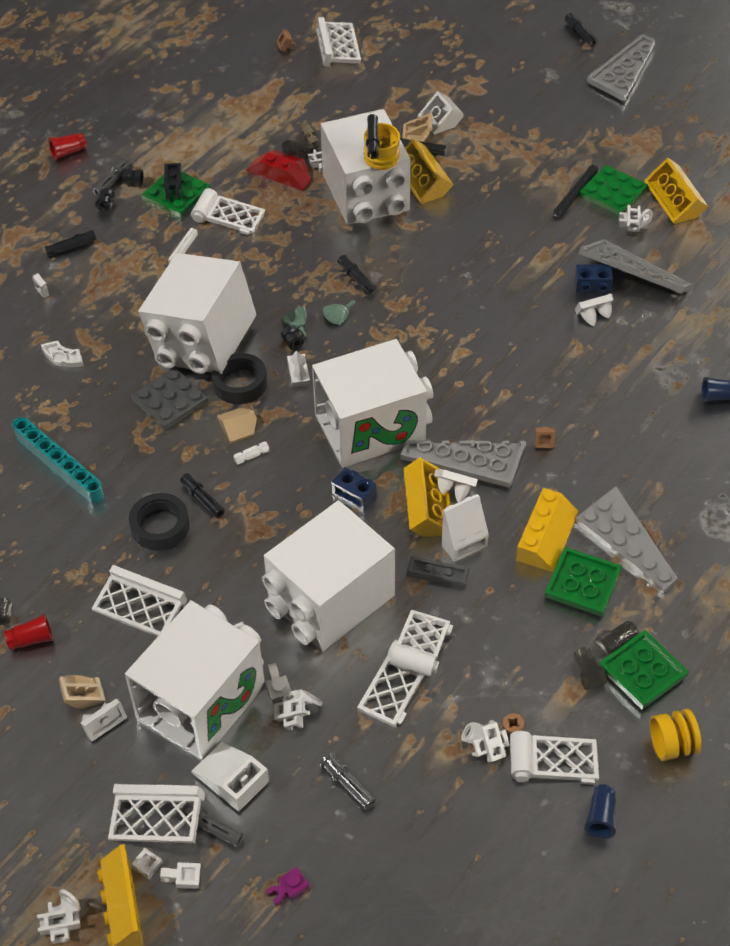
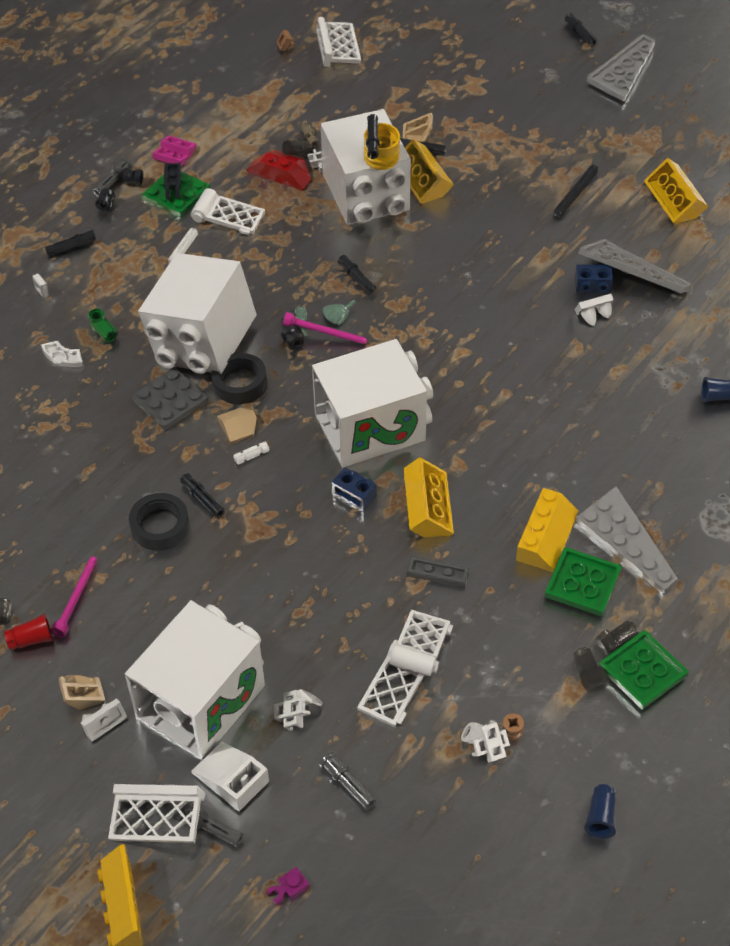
(58, 460): teal beam -> none
(61, 627): none -> dark pink piece
(66, 145): red plant -> none
(68, 908): white piece -> none
(101, 325): none -> green piece
(142, 585): white fence -> none
(146, 863): white tile -> none
(174, 150): none -> dark pink slope
(186, 875): white plate -> none
(277, 684): white plate -> none
(289, 319): none -> dark pink piece
(298, 370): white tile -> none
(329, 576): white brick -> none
(445, 113): white slope -> none
(462, 483): white tile -> none
(464, 528): white slope -> none
(475, 459): light grey wing -> none
(525, 751): white piece -> none
(544, 437): medium nougat tile -> none
(613, 190): green plate -> none
(634, 220): white piece -> none
(675, 734): yellow wheel -> none

